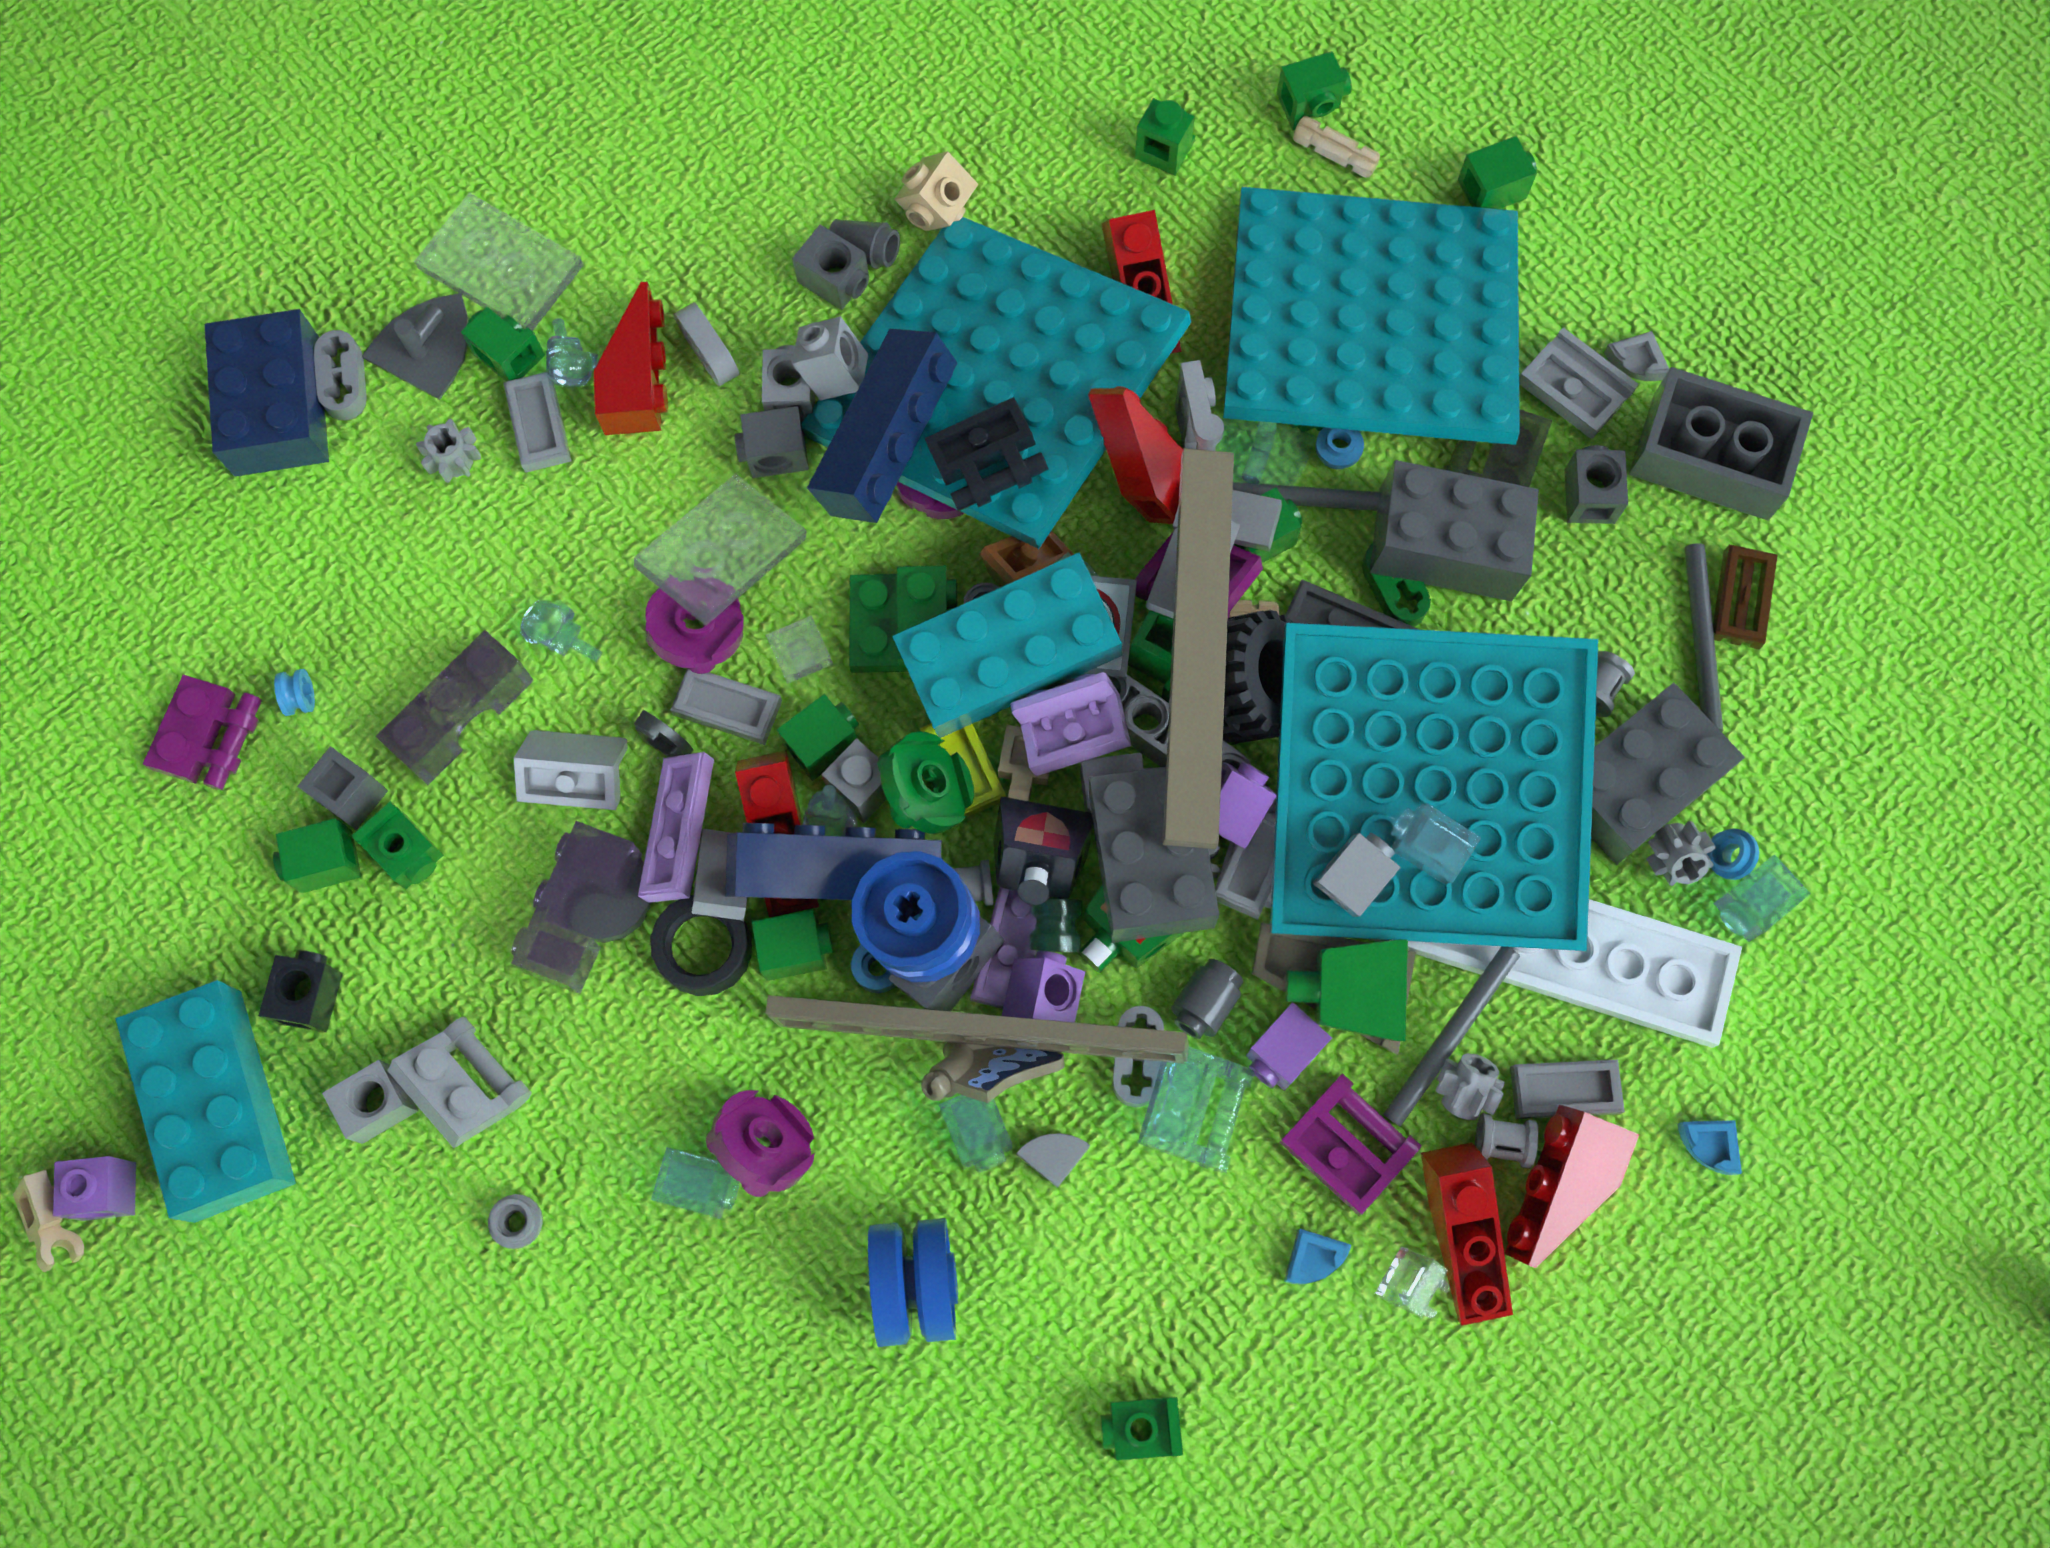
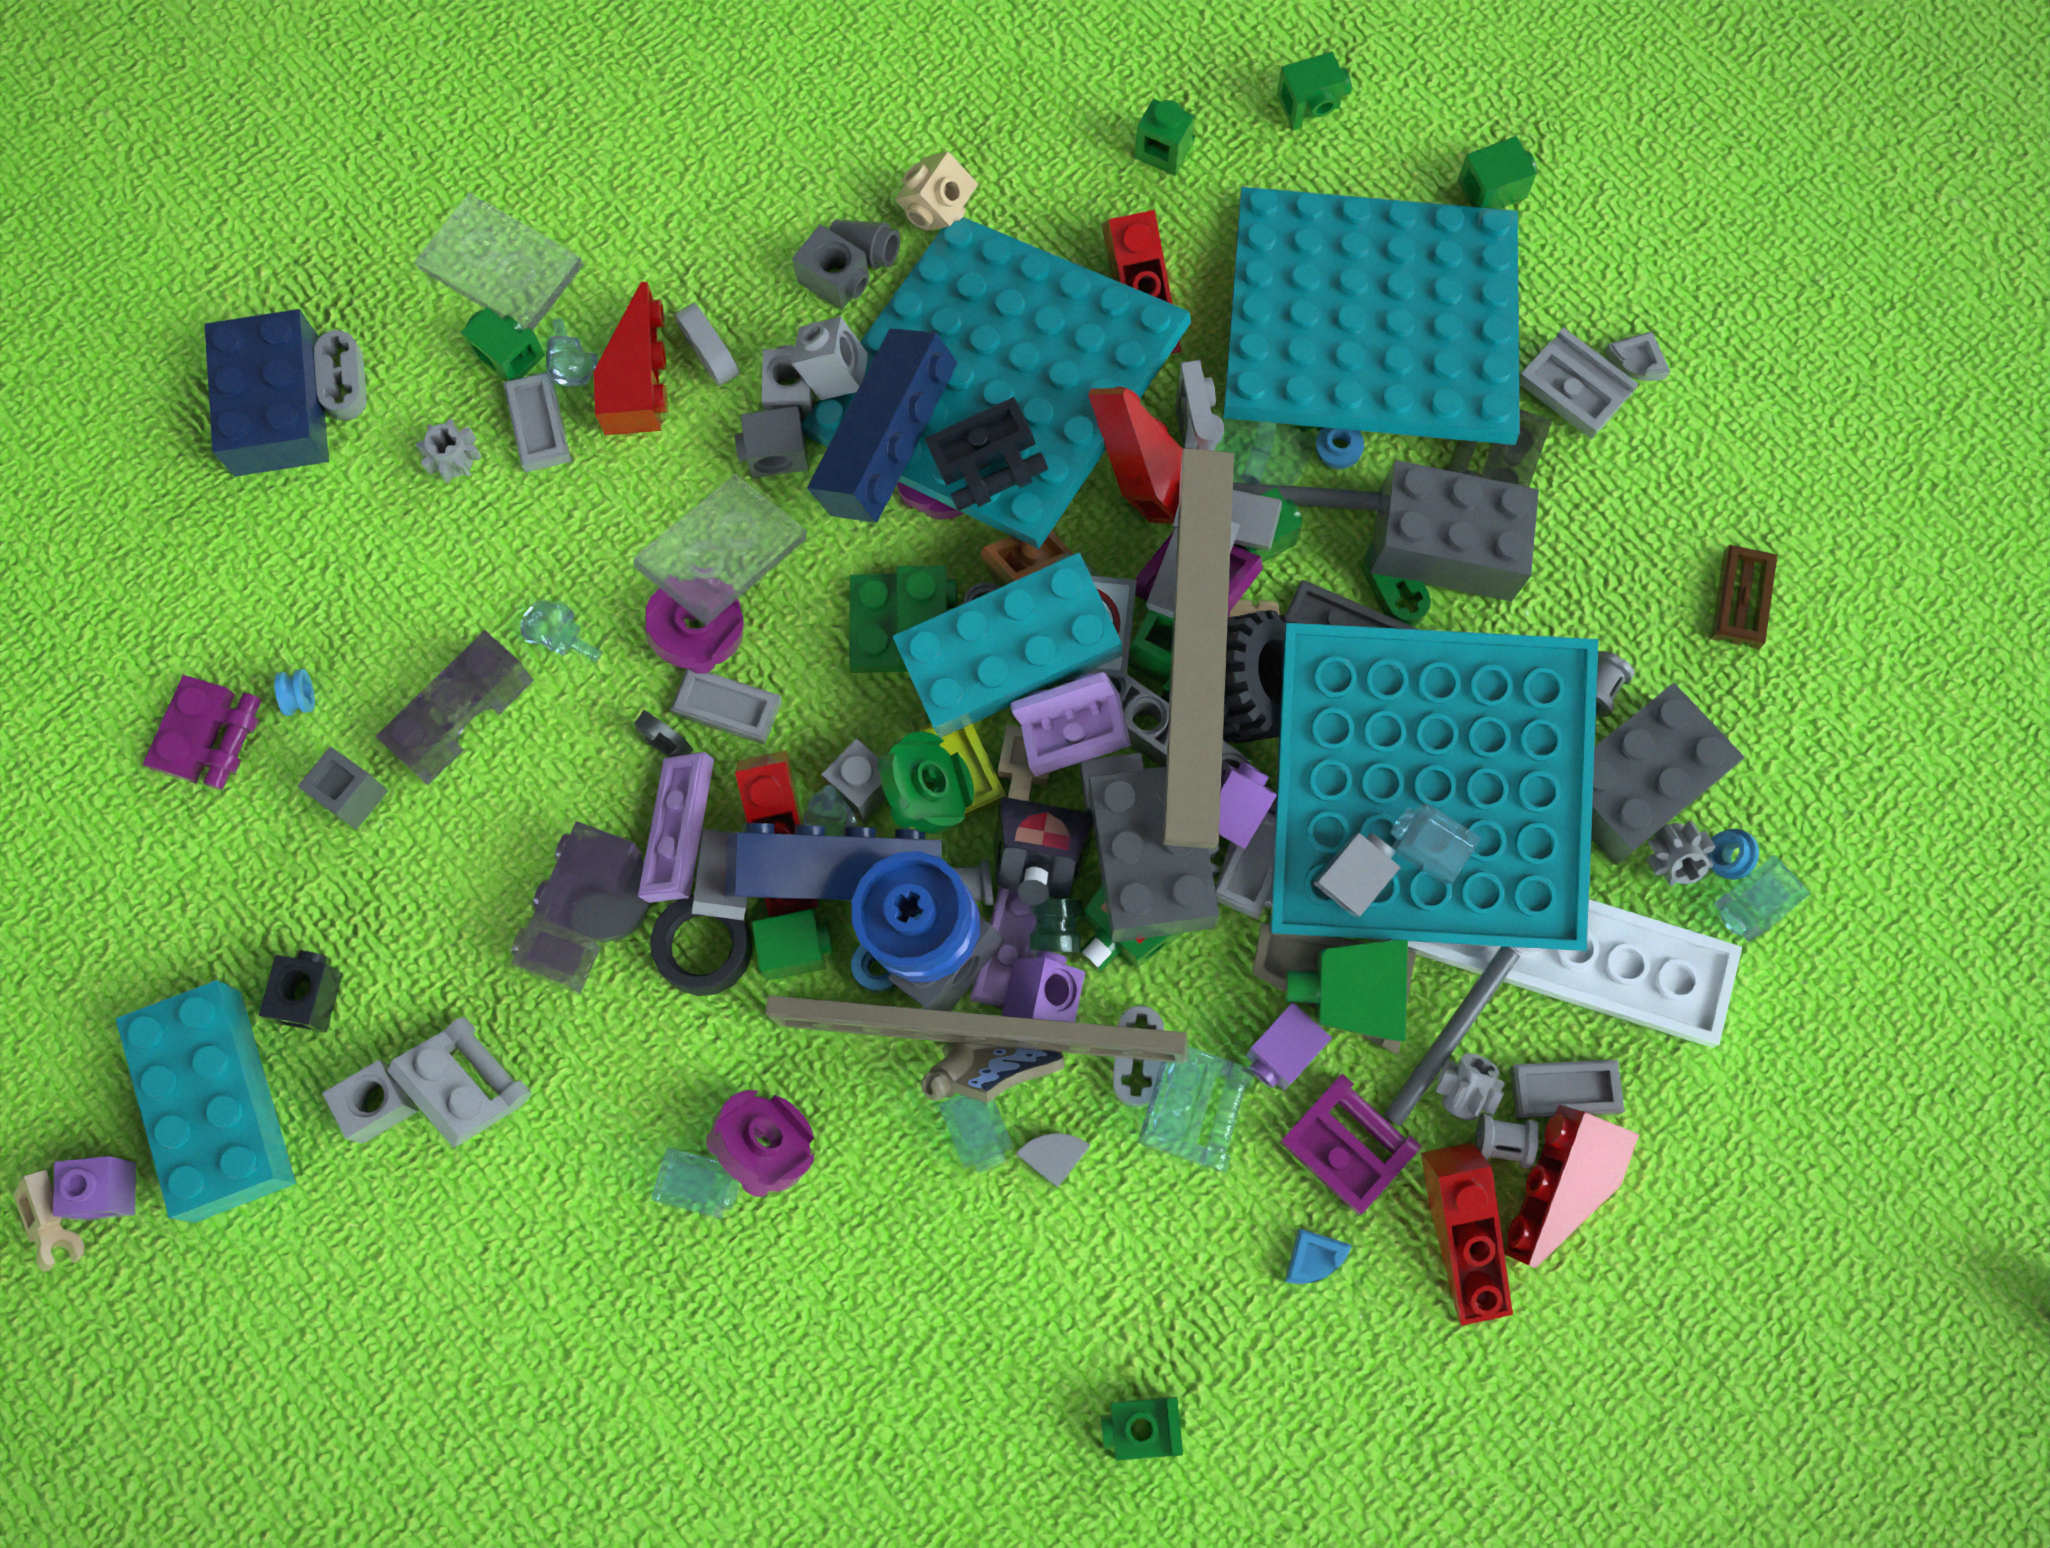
(316, 856): green brick -> none
(385, 833): green brick -> none
(424, 344): dark grey shield -> none
(499, 1221): light grey plate -> none
(569, 769): light grey panel -> none
(799, 649): clear tile -> none
(818, 735): green brick -> none
(912, 1282): blue wheel -> none
(1207, 999): dark grey brick -> none
(1336, 146): tan axle -> none
(1413, 1282): clear tile -> none
(1590, 503): dark grey brick -> none
(1703, 633): dark grey bar -> none
(1713, 1144): dark azure tile -> none
(1721, 443): dark grey brick -> none

